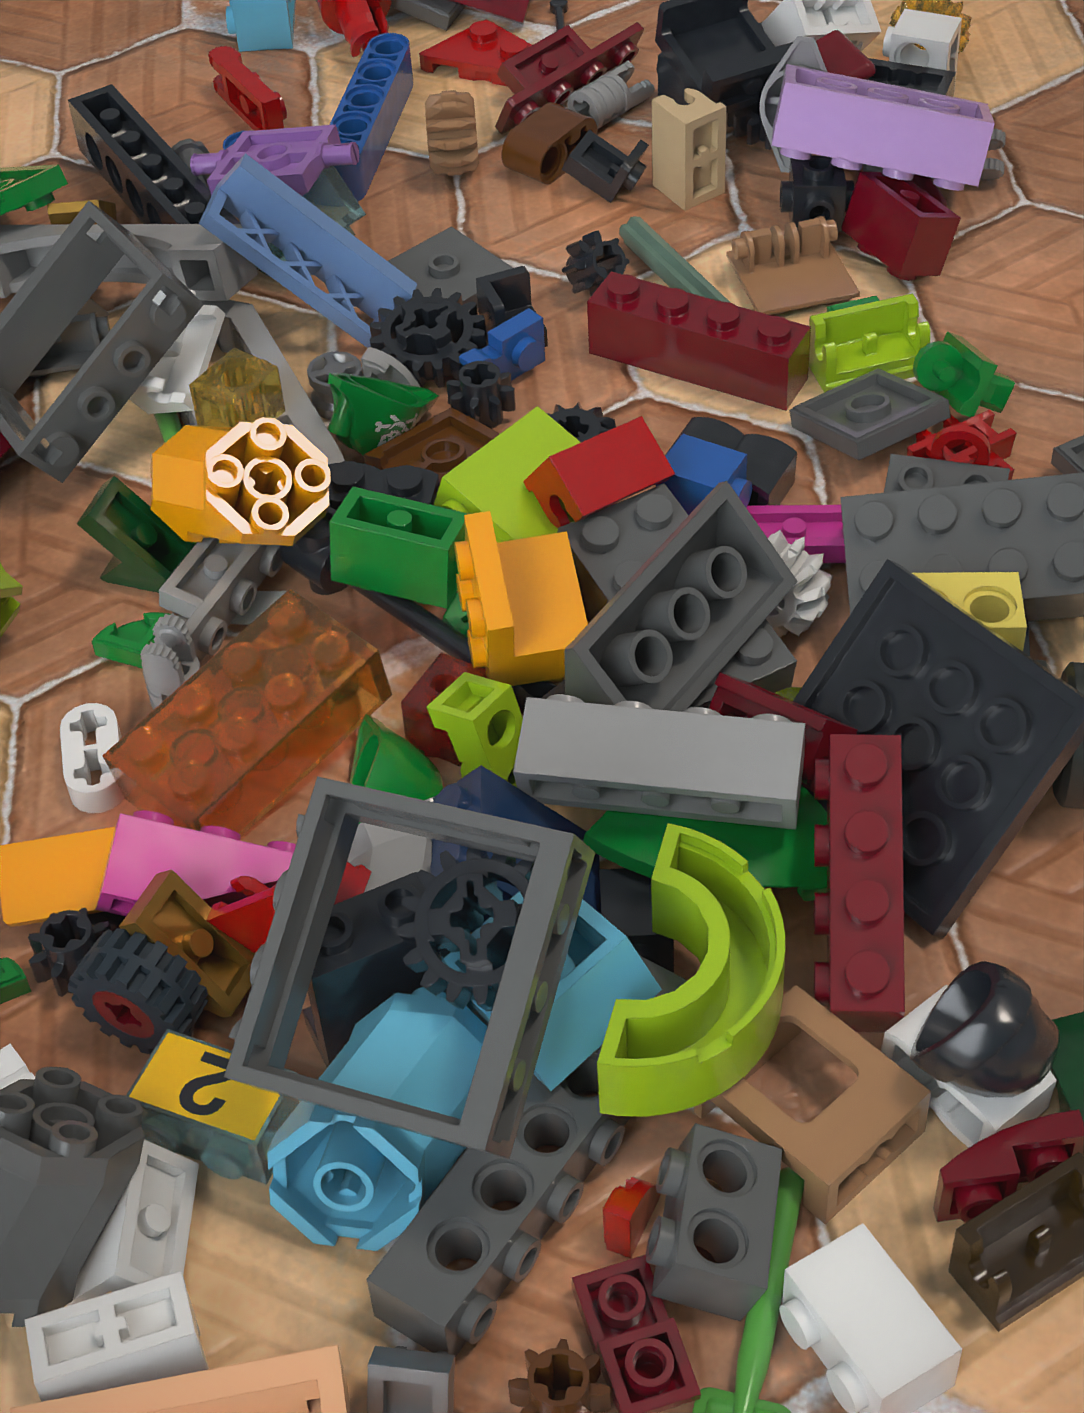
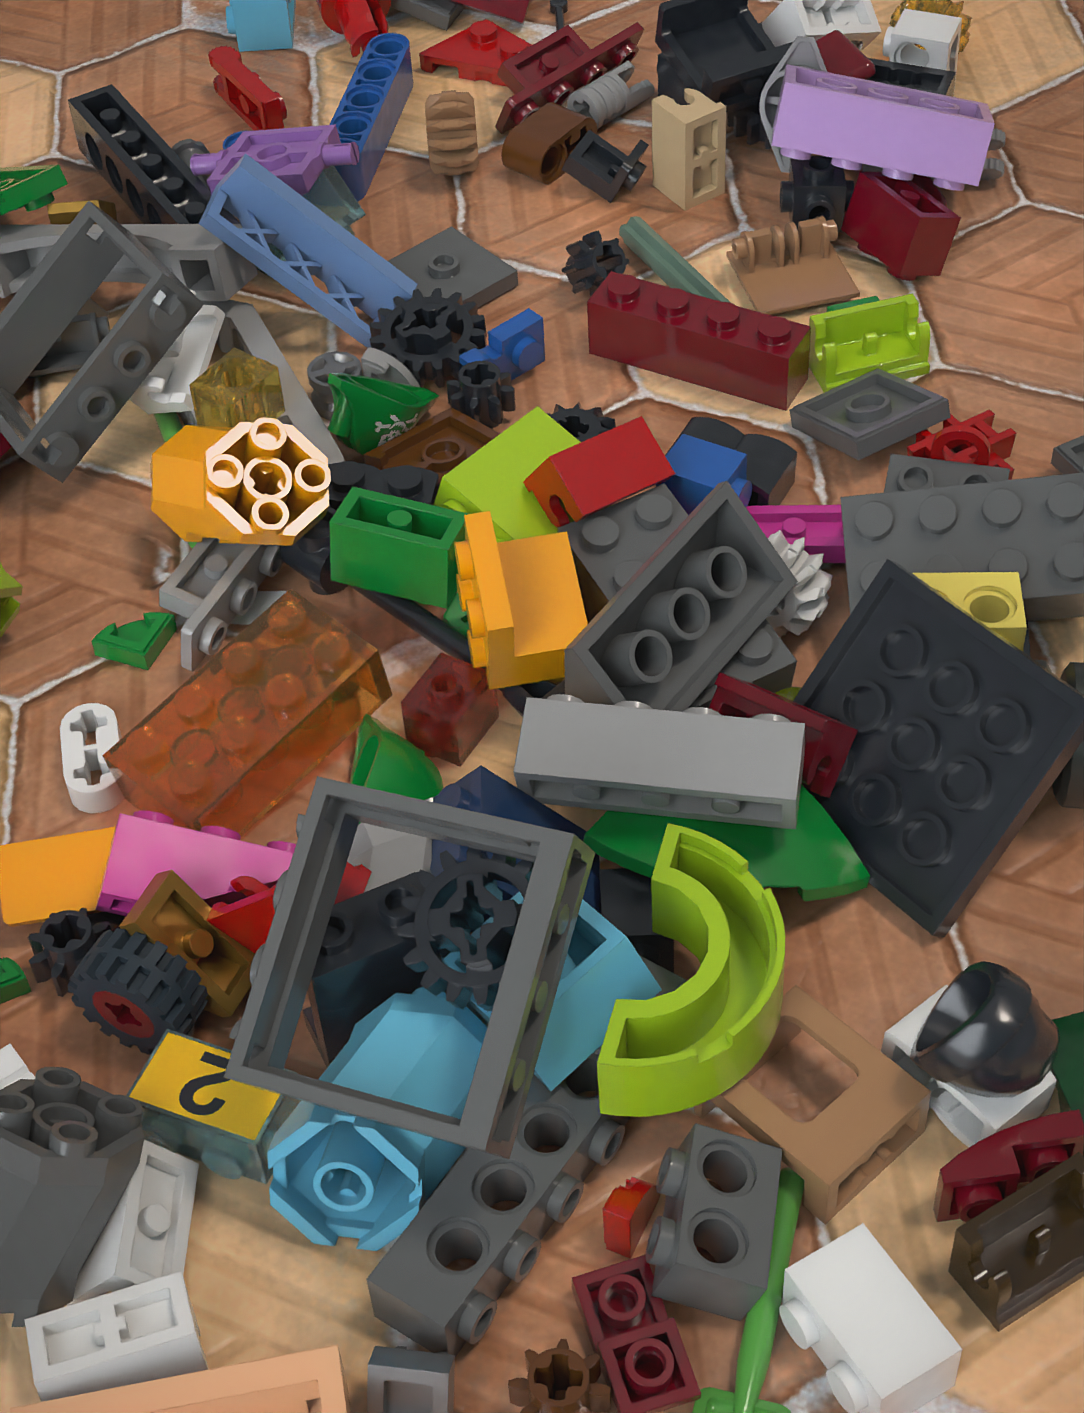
(140, 542): dark green slope -> none
(166, 657): light grey hinge -> none
(481, 723): lime leg -> none
(504, 296): black panel -> none
(864, 881): dark red brick -> none
(962, 375): green hips -> none

